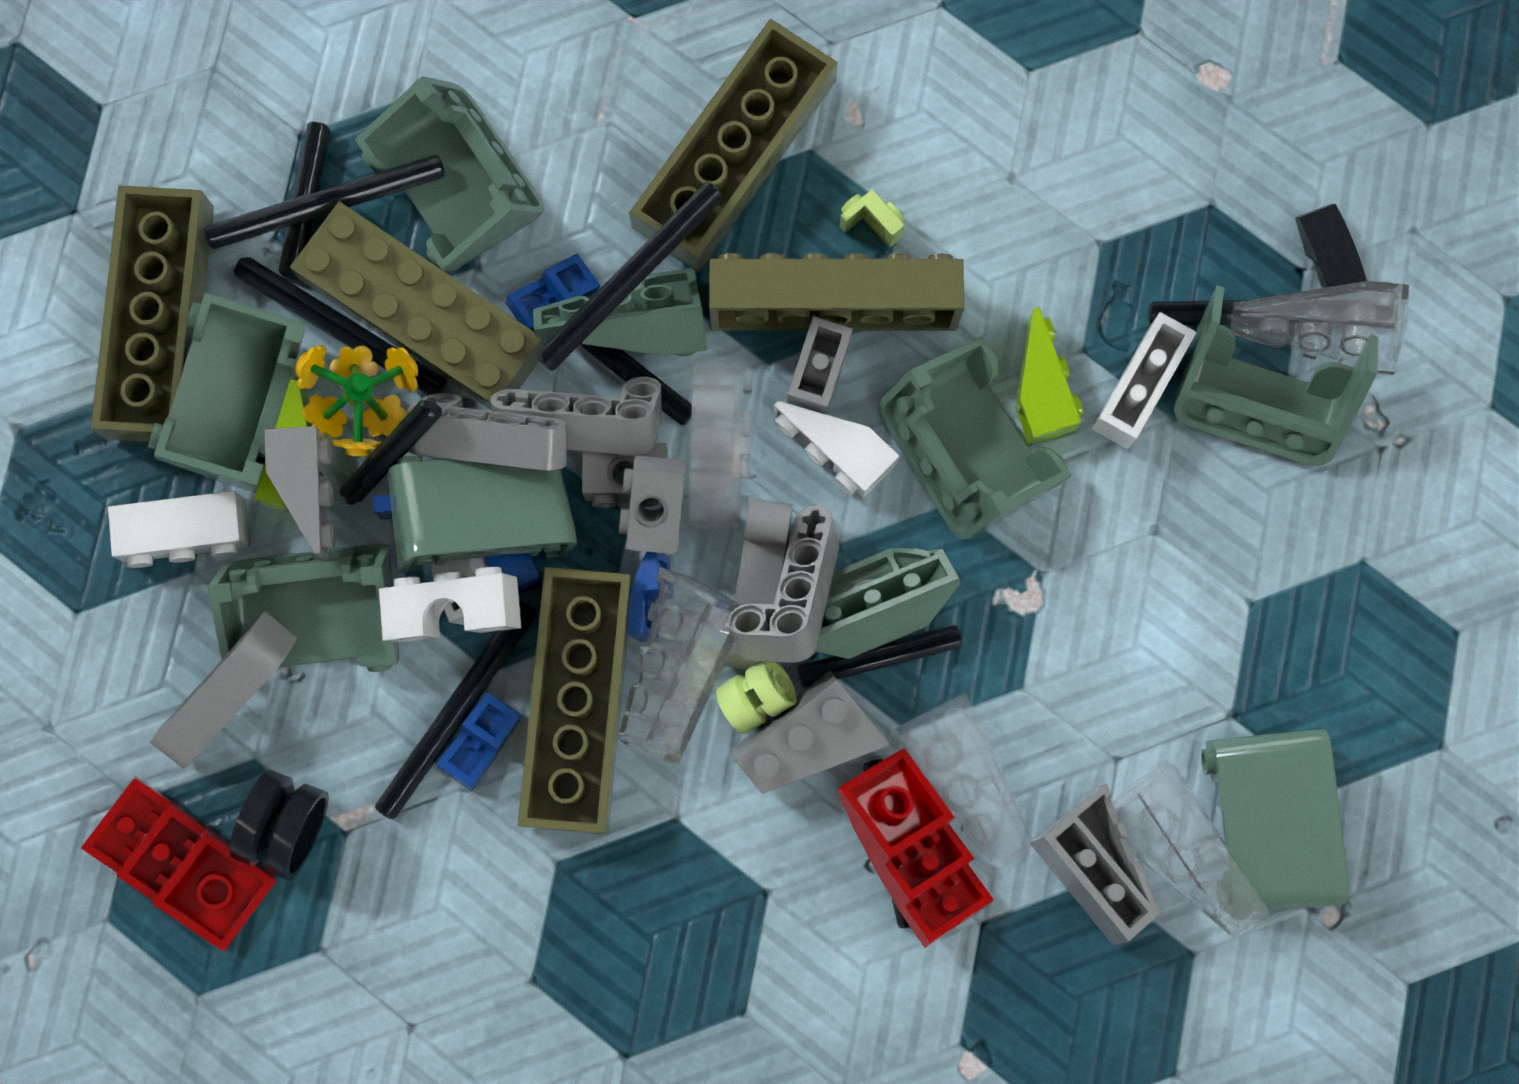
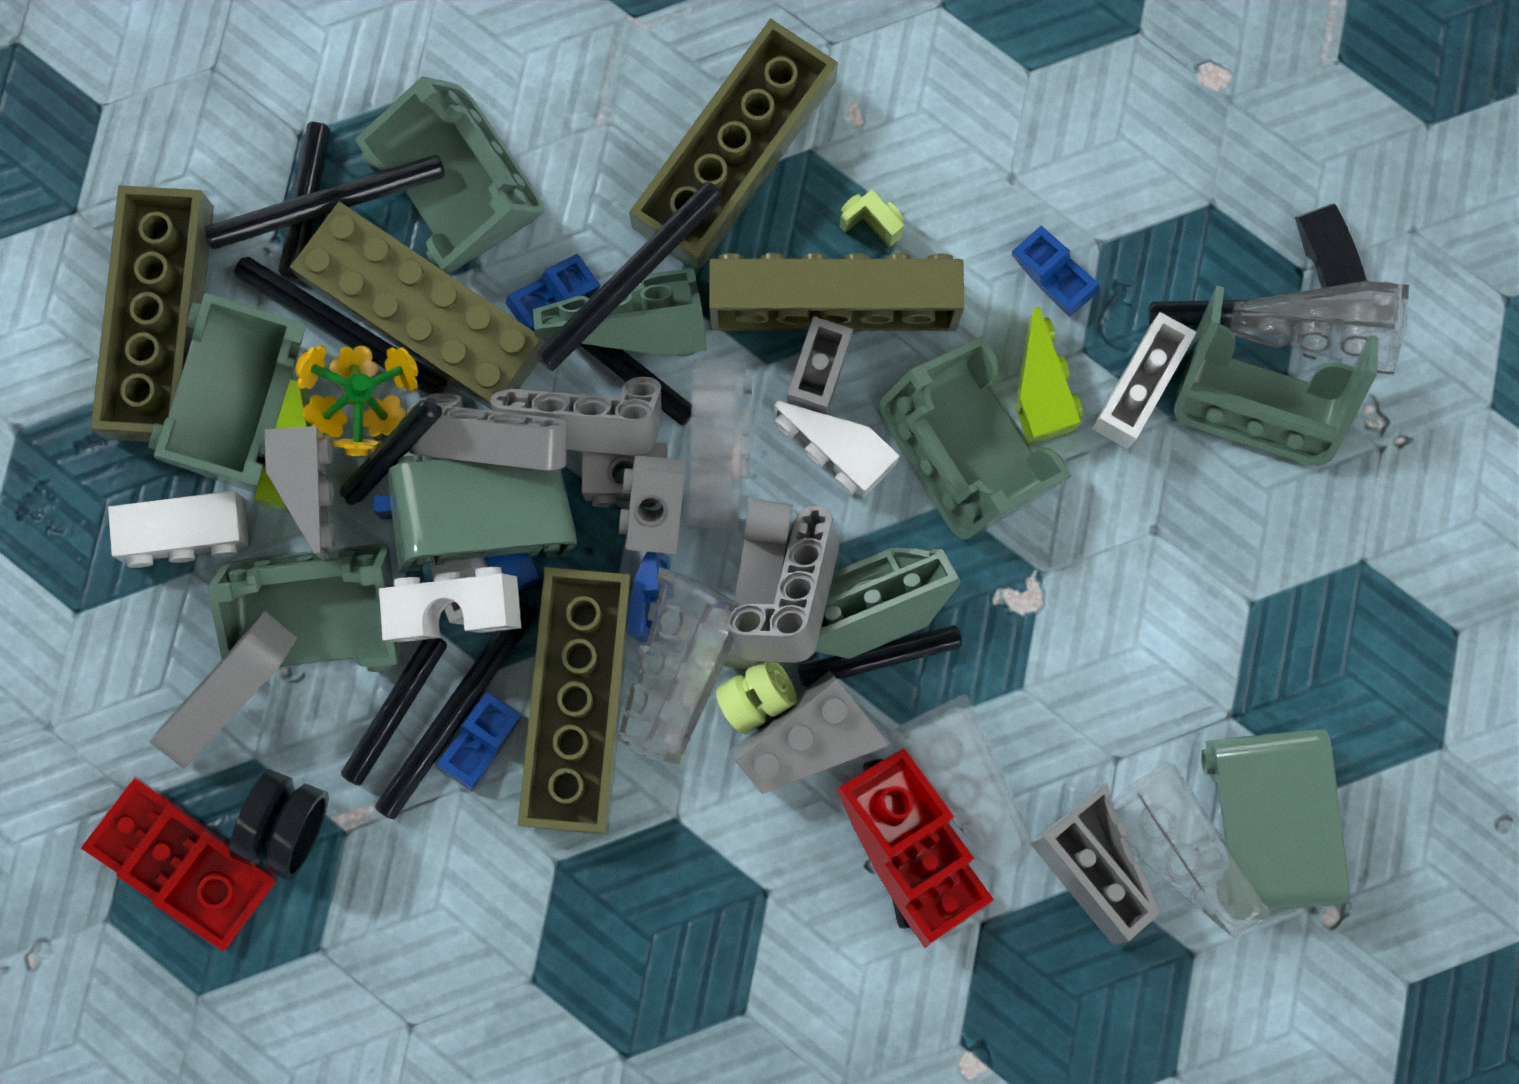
(393, 710): none -> black axle
(1054, 271): none -> blue slope

